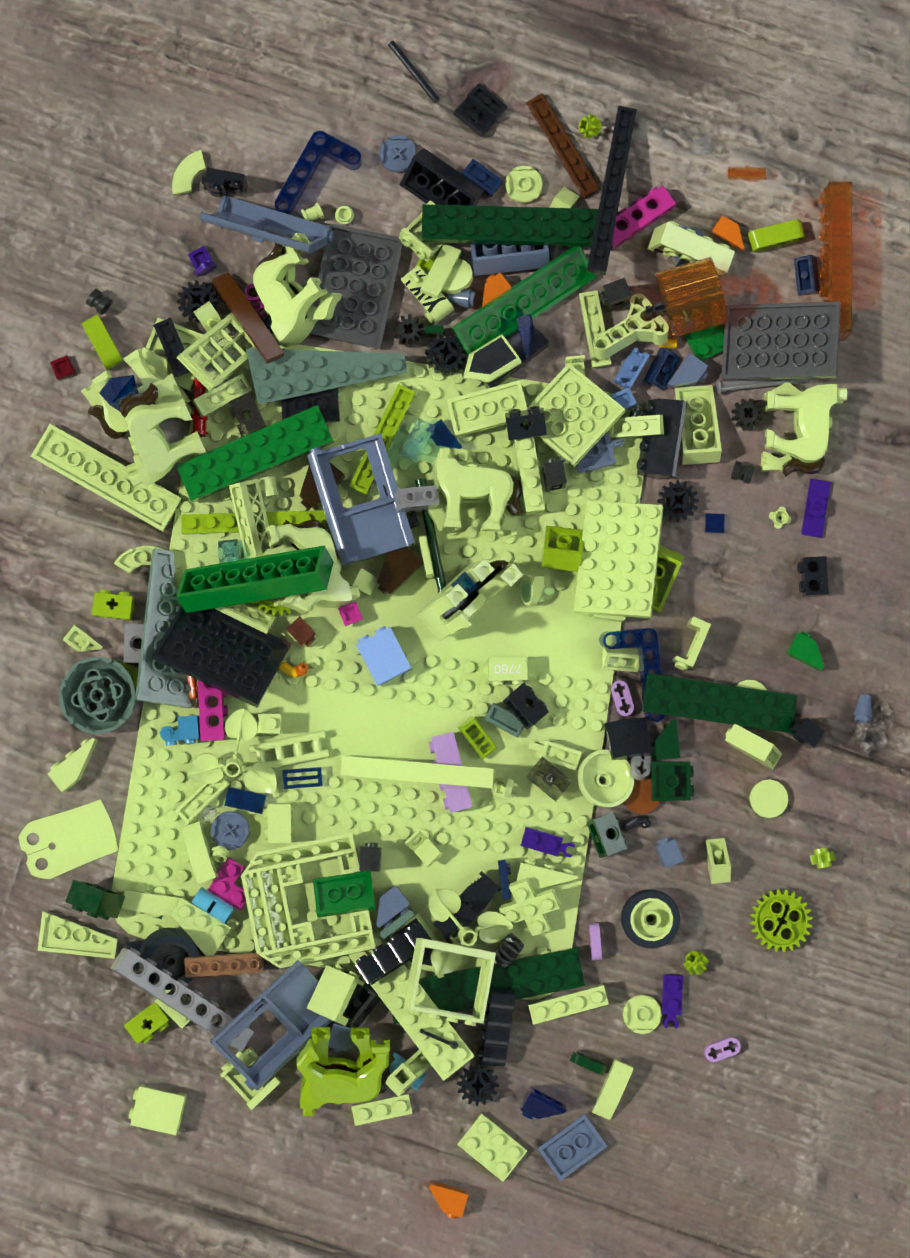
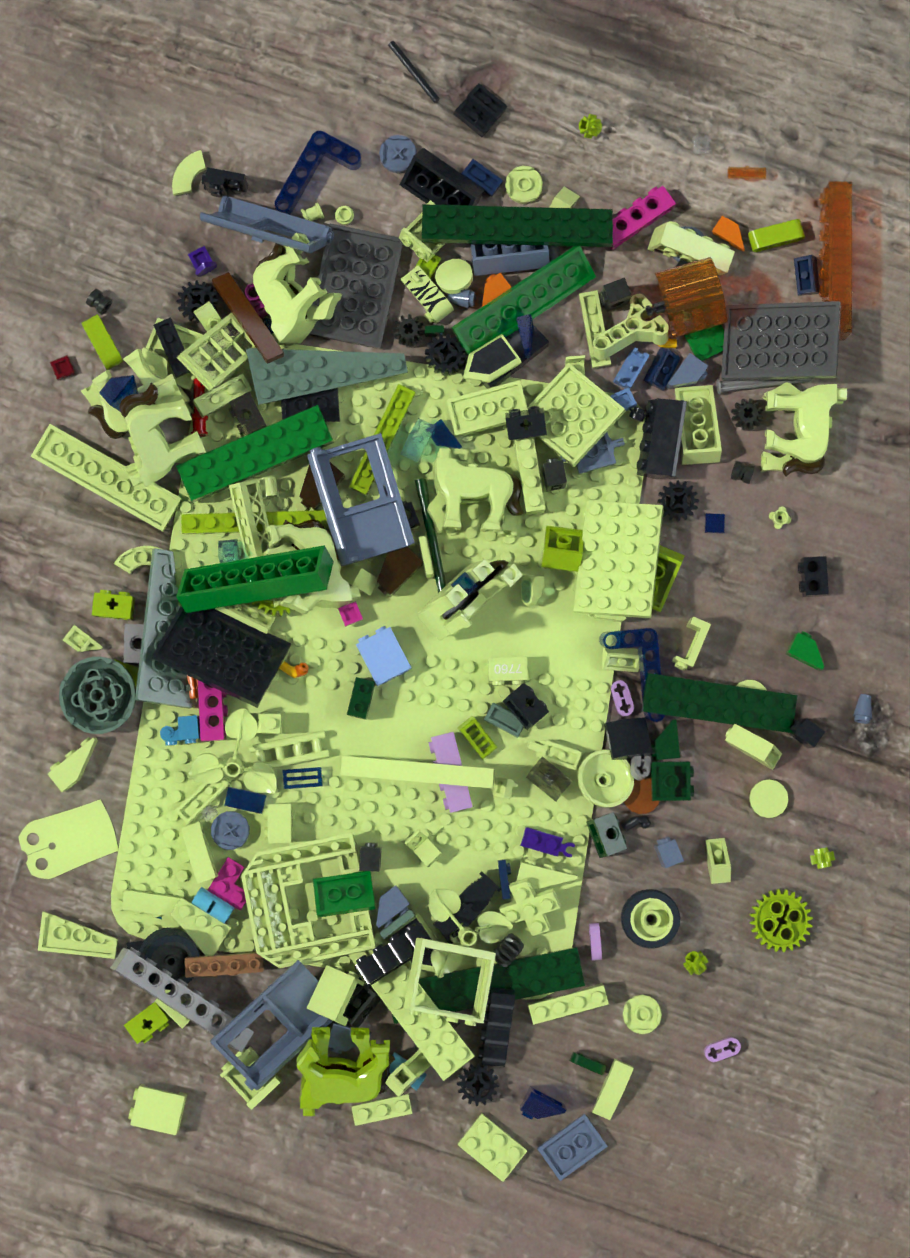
(94, 900): dark green brick -> none
(219, 854): yellowish green plate -> none
(301, 632): copper brick -> none
(361, 698): none -> dark green brick
(416, 498): light grey brick -> none
(440, 271): yellowish green tile -> none
(450, 1199): orange slope -> none
(453, 1045): black hinge -> none
(562, 146): reddish brown tile -> none
(611, 190): black plate -> none
(637, 426): yellowish green plate -> none
(672, 998): dark purple plate -> none
(815, 508): dark purple piece -> none

